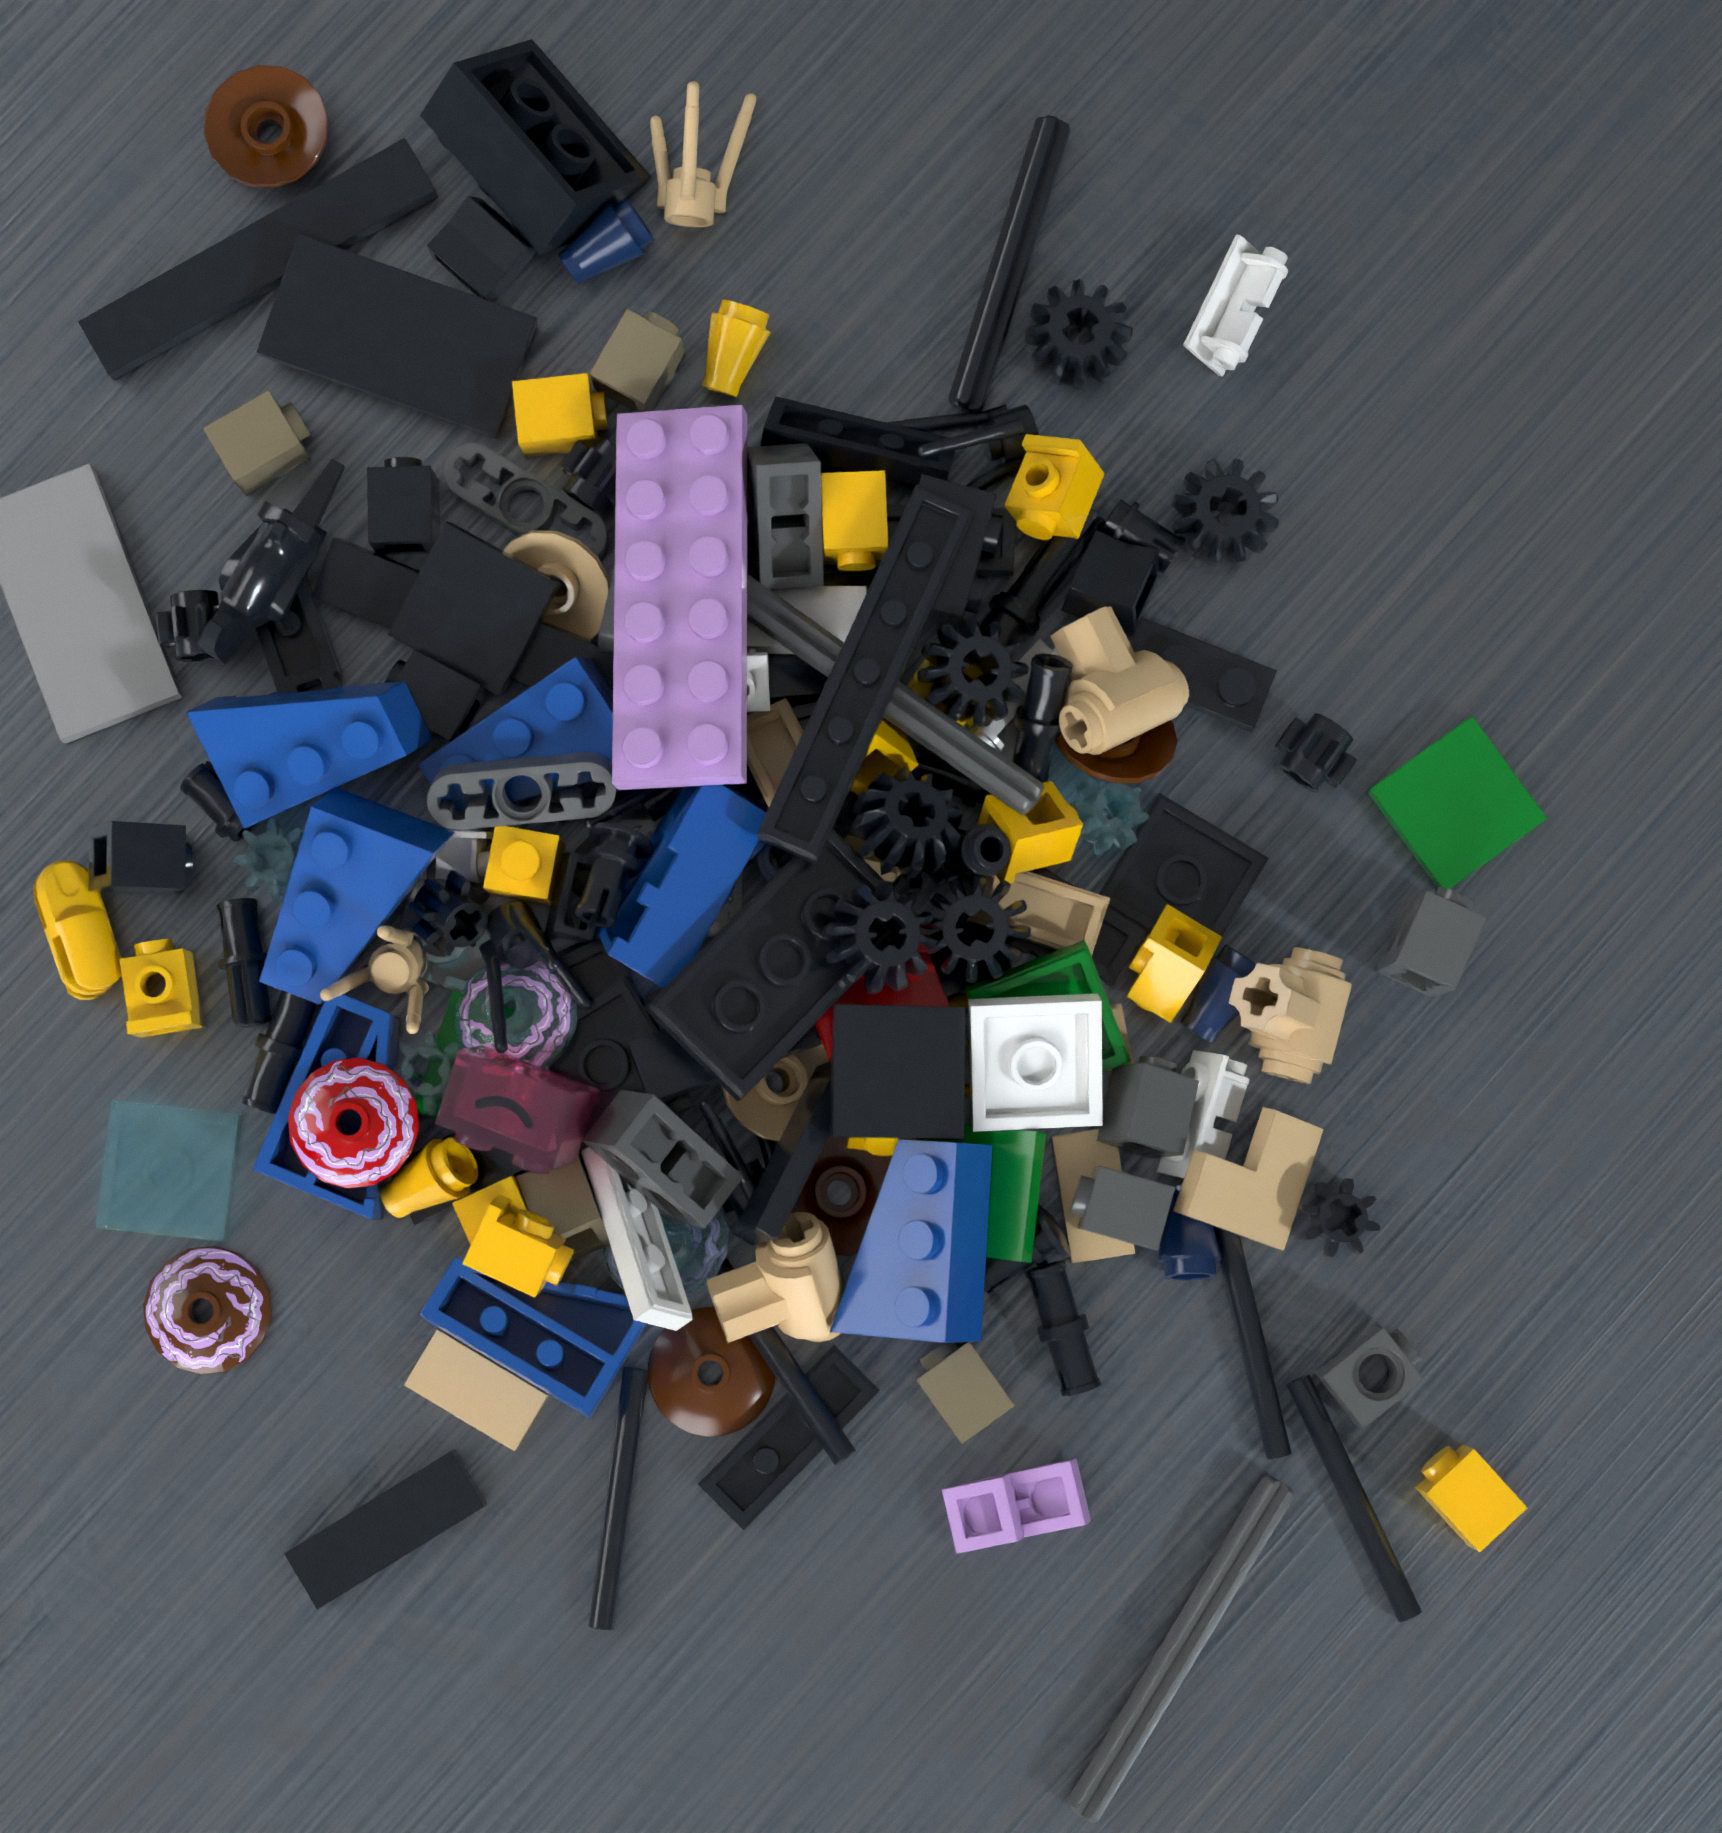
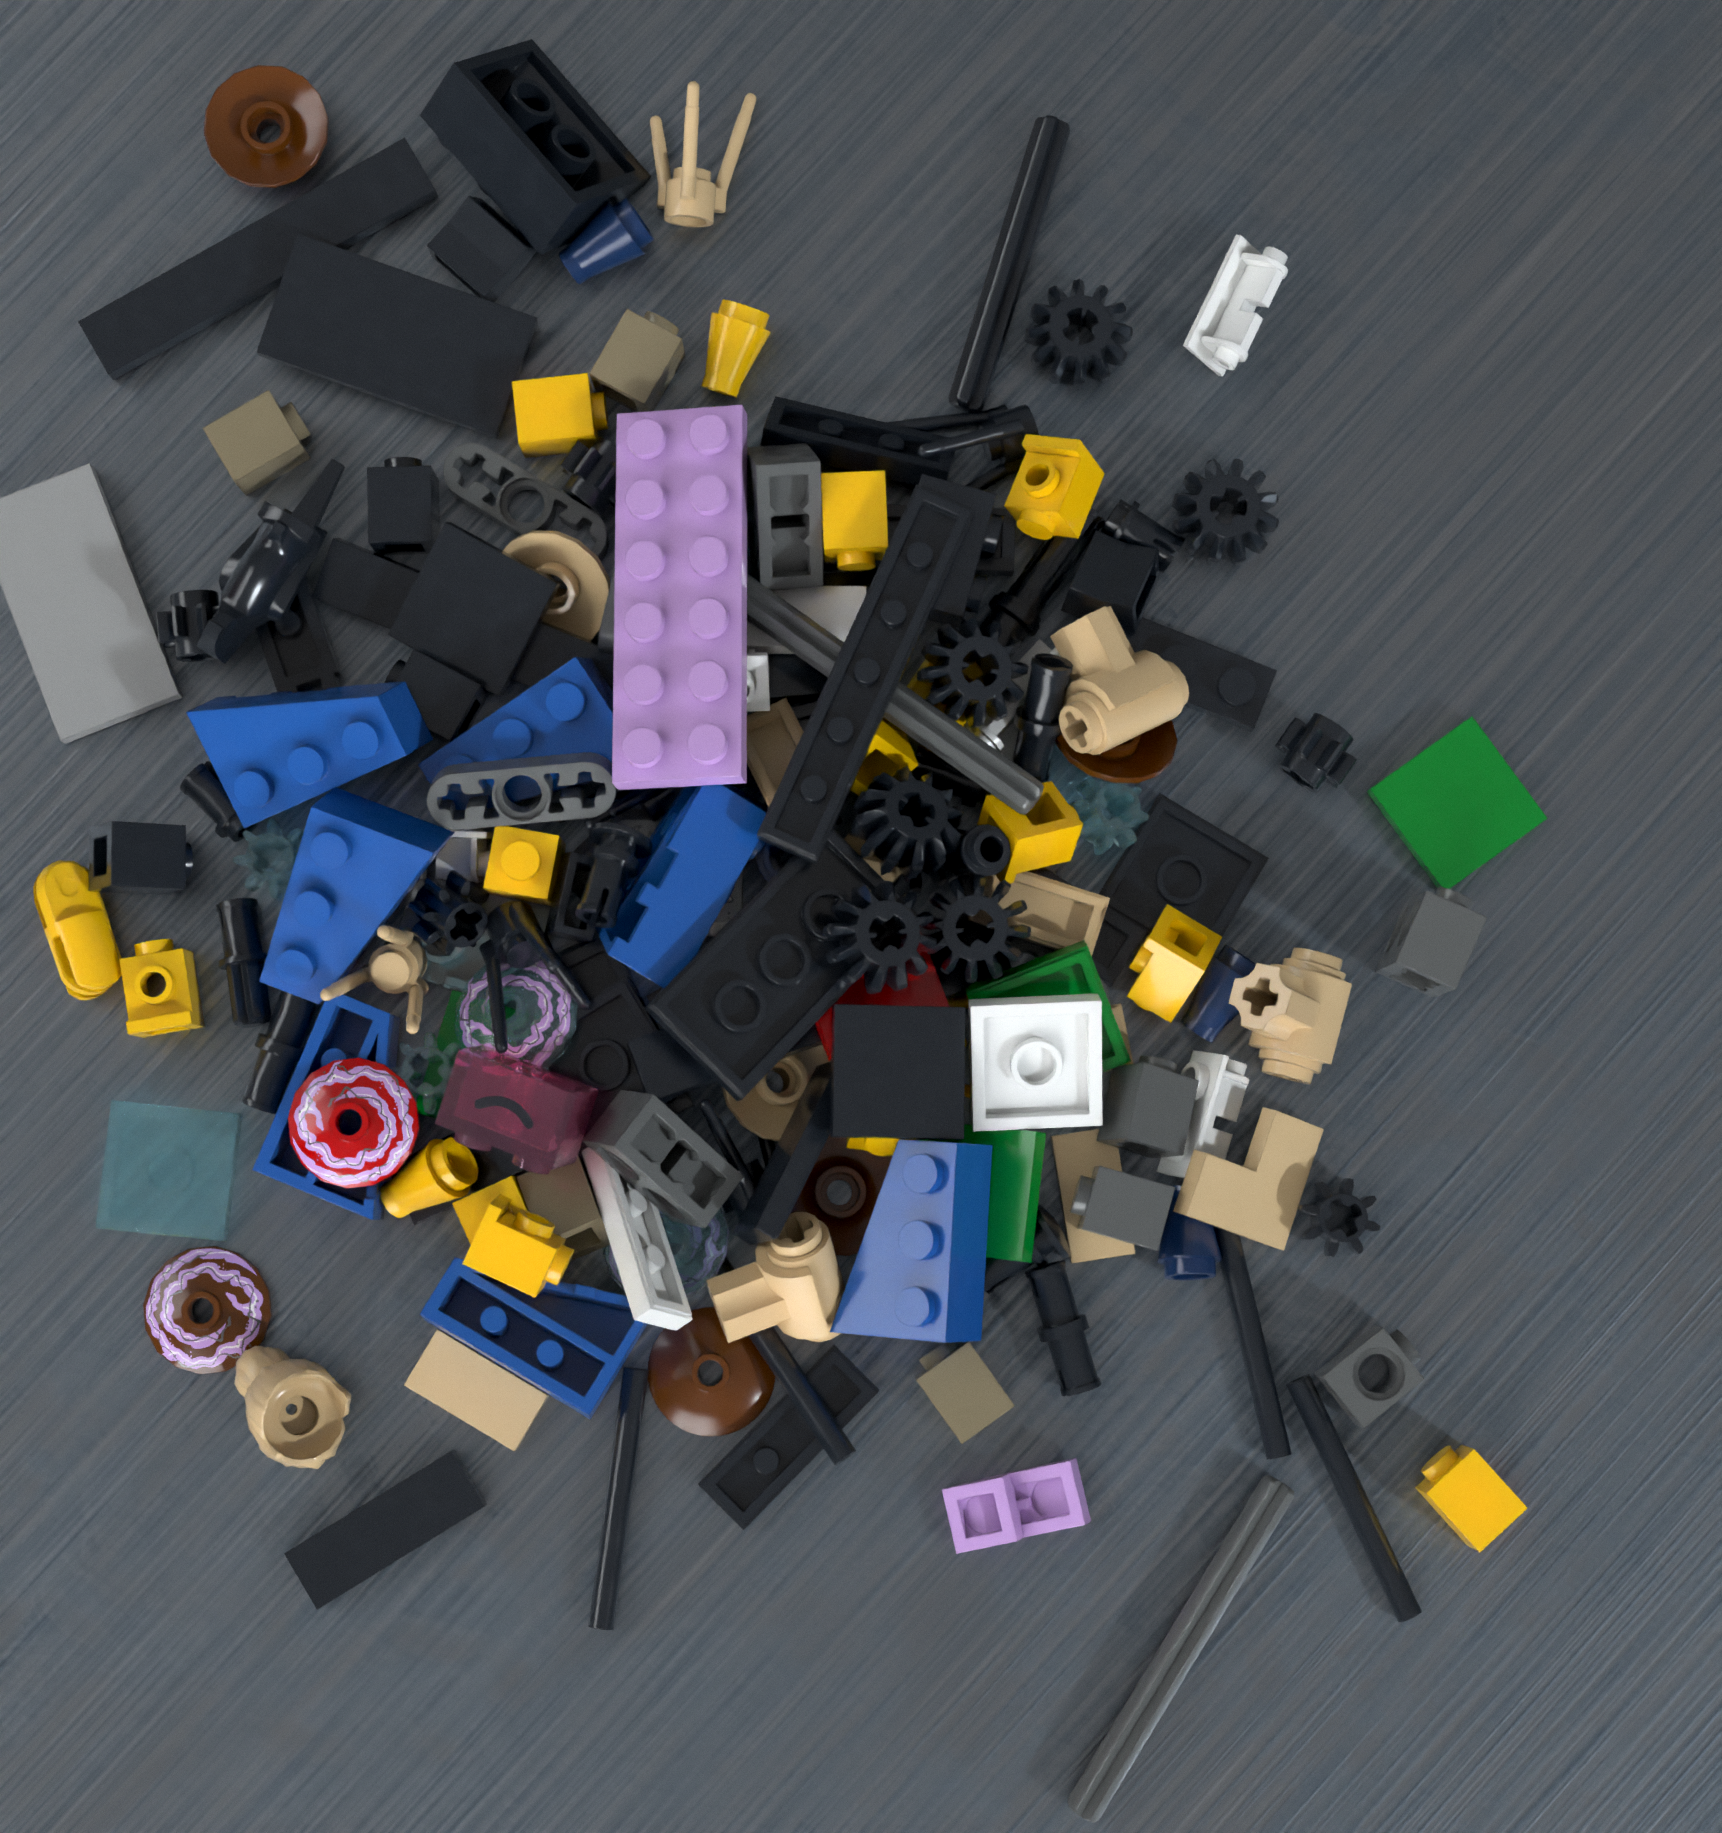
(273, 1382): none -> tan piece

